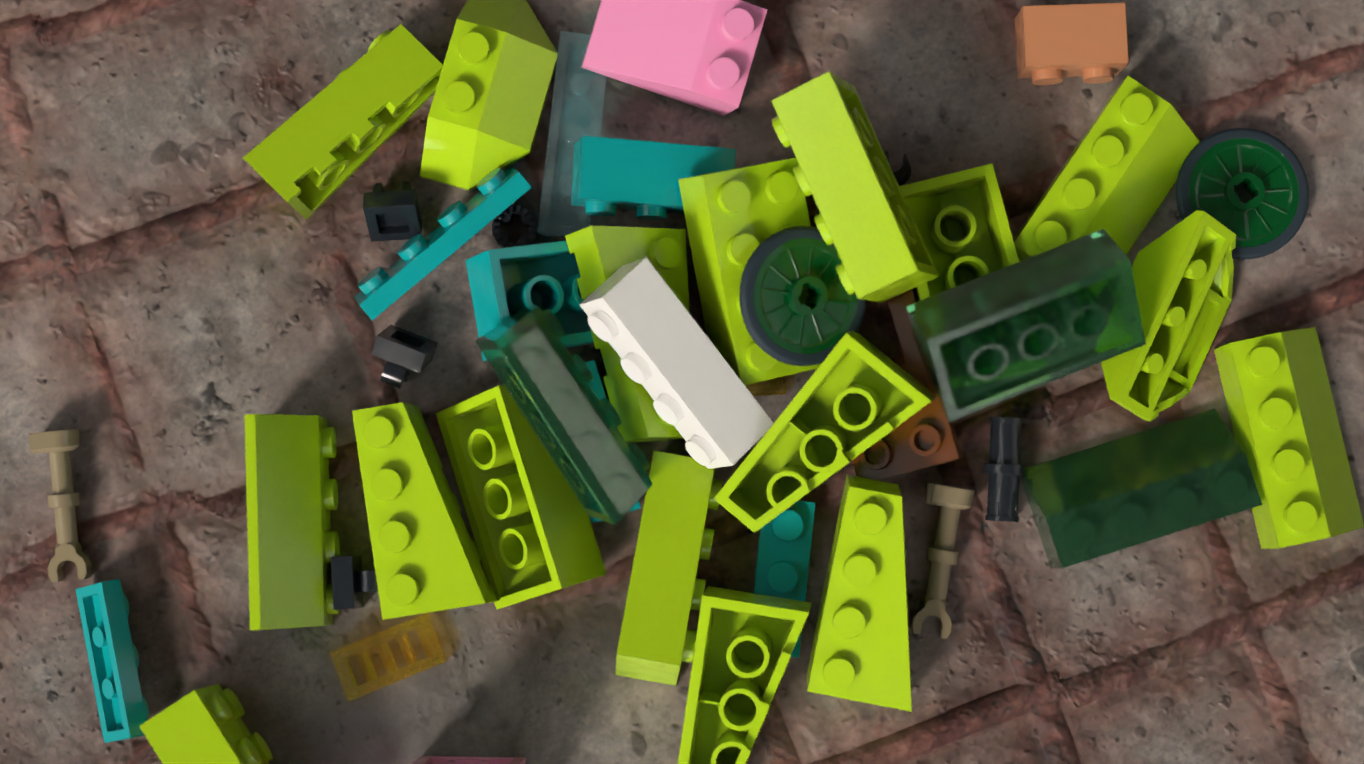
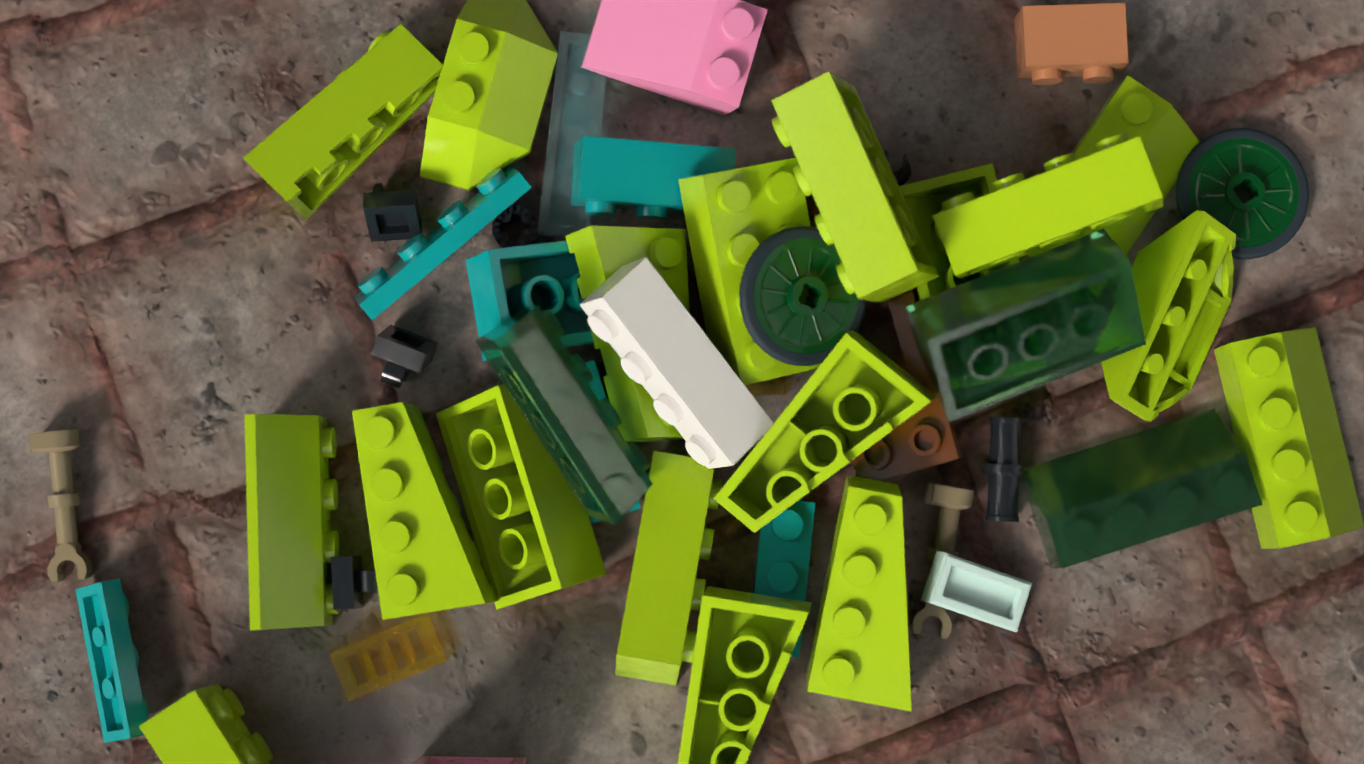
(976, 591): none -> light aqua tile
(1048, 206): none -> lime wedge

